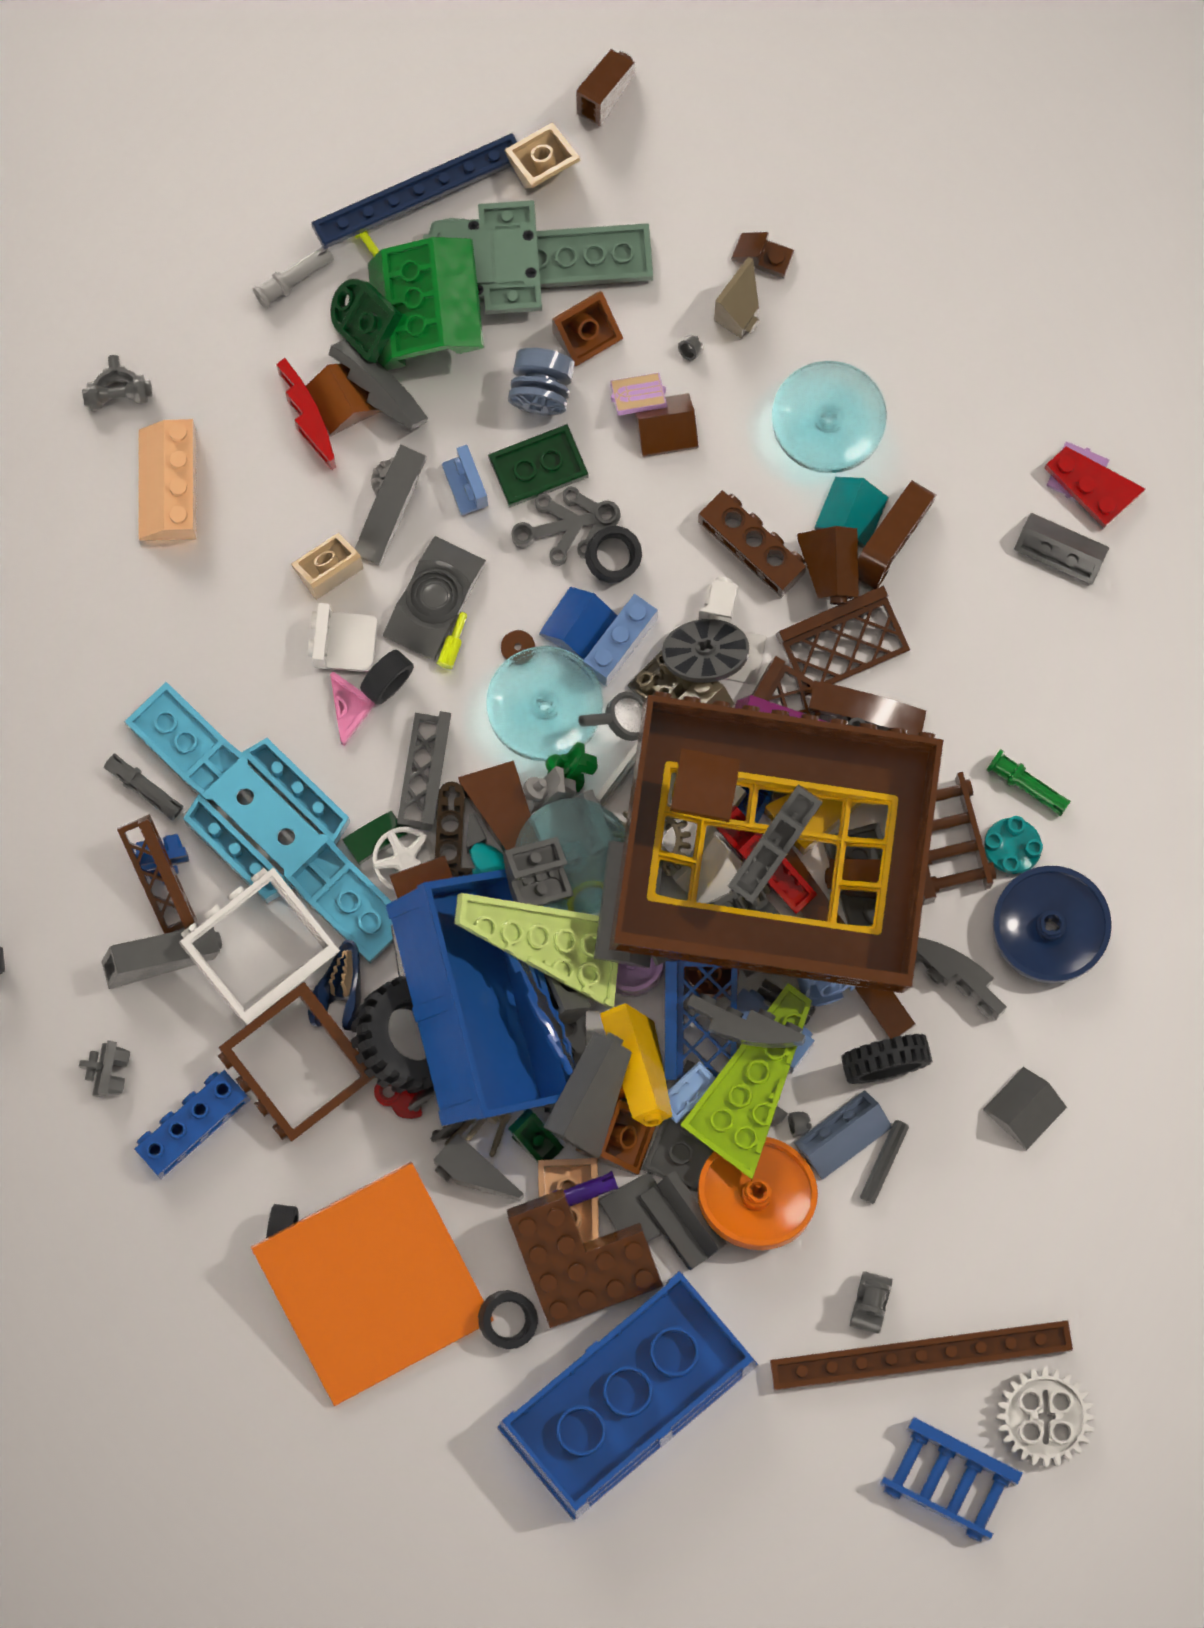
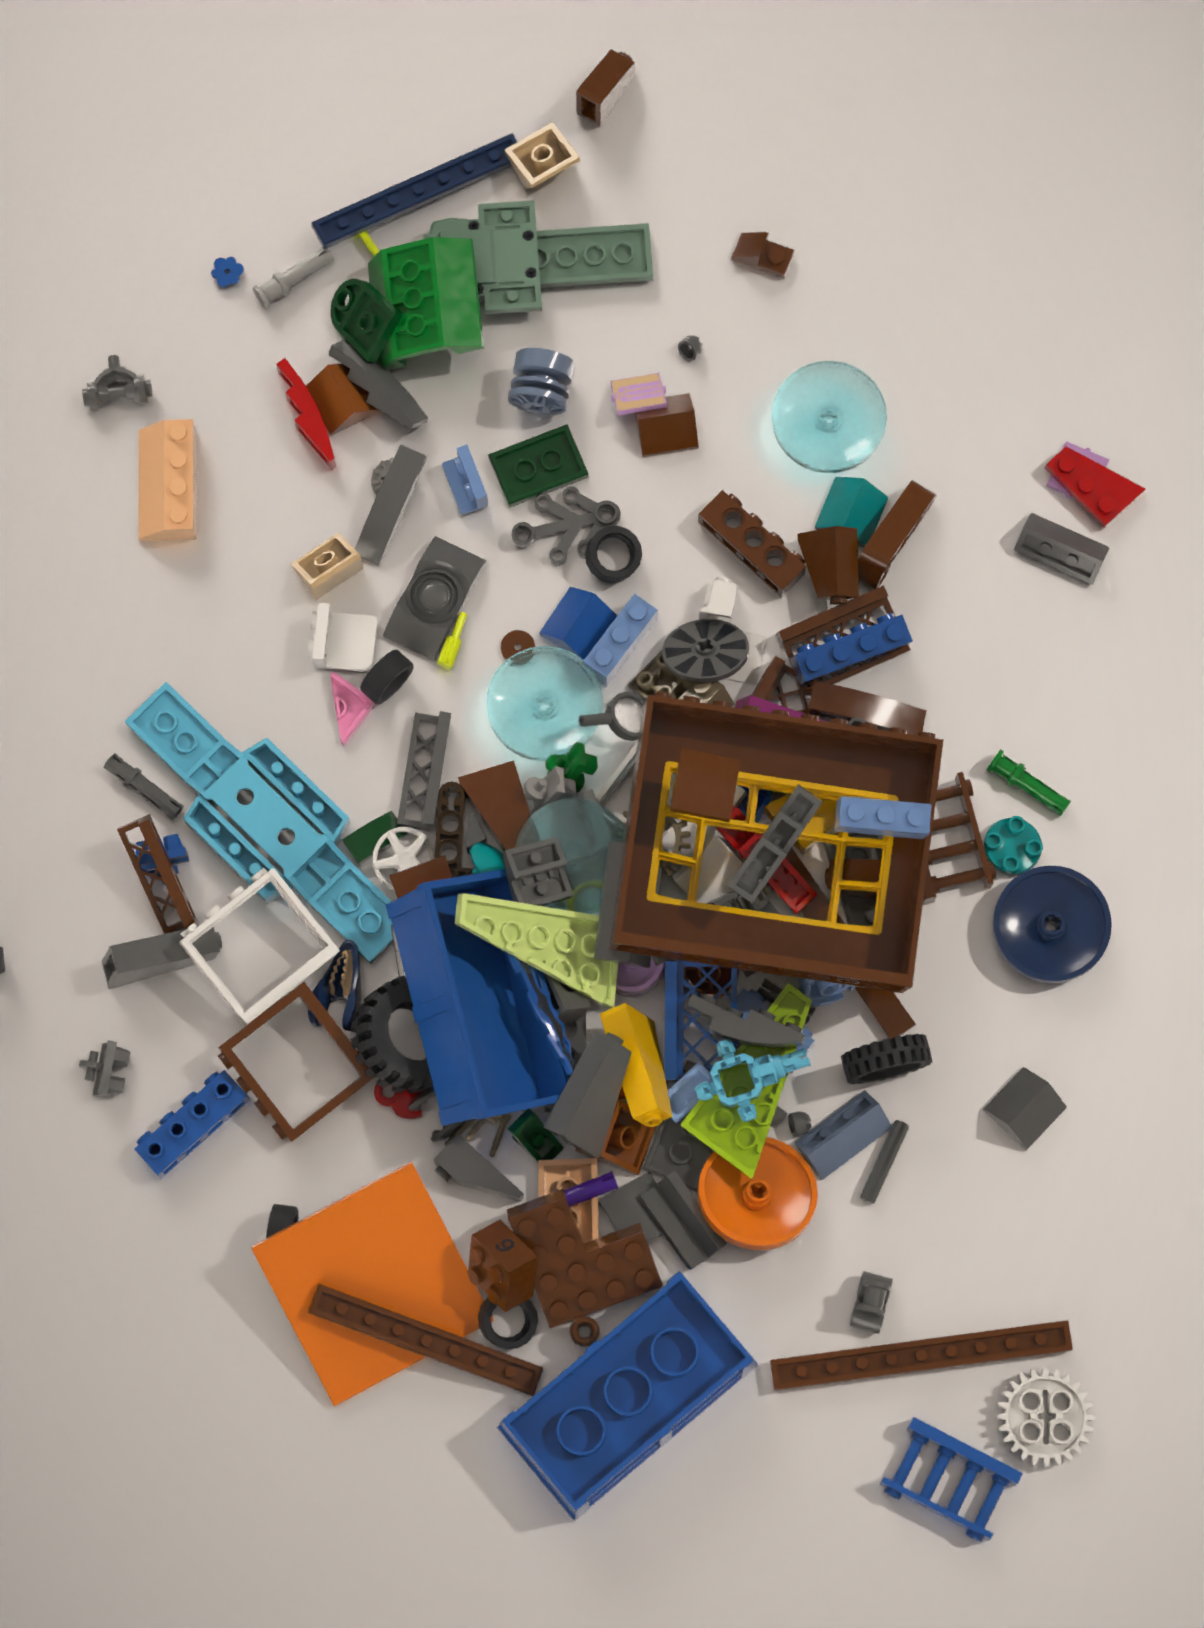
(222, 266): none -> blue plant
(425, 1340): none -> reddish brown tile
(502, 1266): none -> reddish brown brick
(586, 328): dark orange slope -> none
(588, 1322): none -> reddish brown cone
(738, 302): dark tan slope -> none
(763, 1071): none -> medium azure piece
(846, 651): none -> blue brick
(882, 817): none -> medium blue brick
(972, 979): dark grey slope -> none

